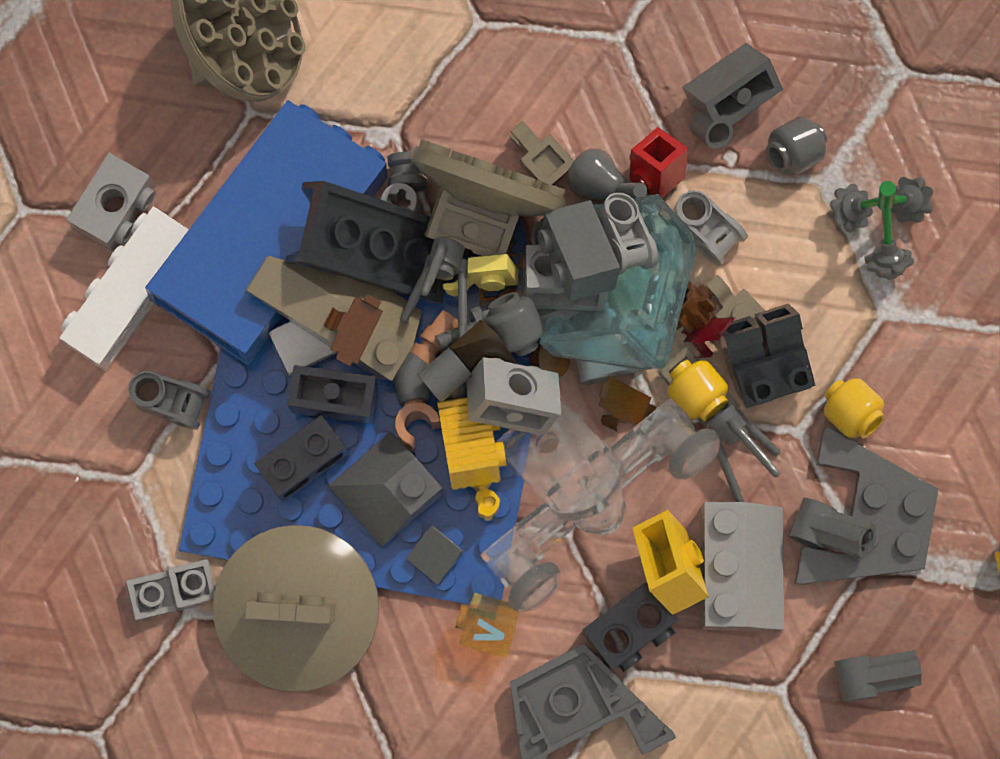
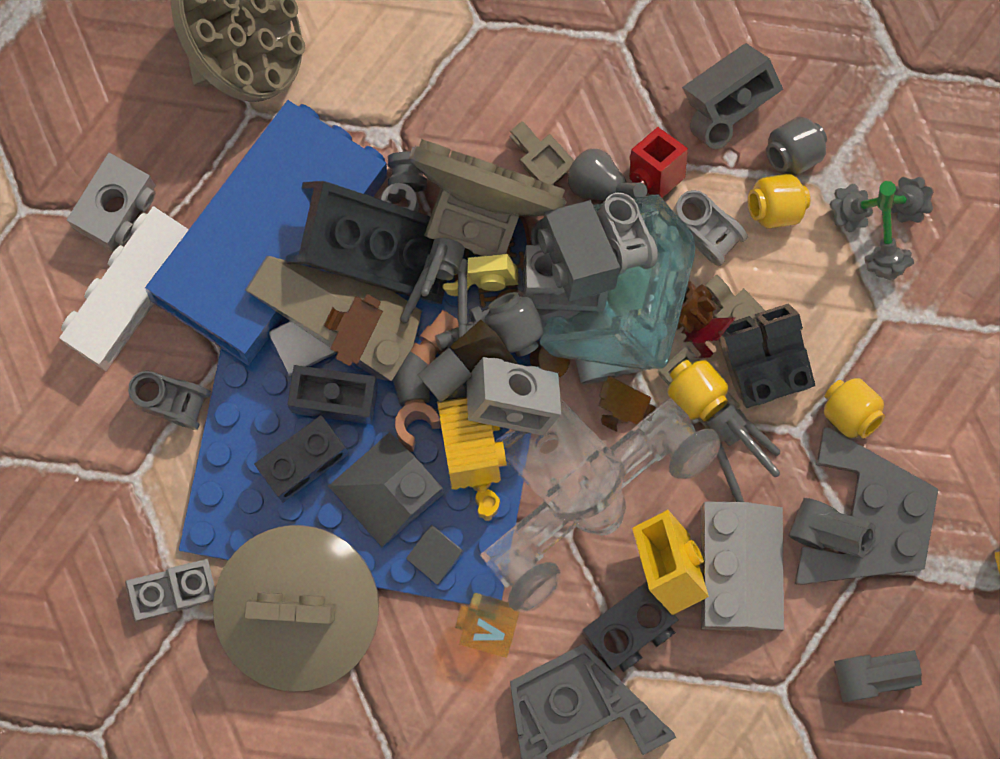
(778, 201): none -> yellow head

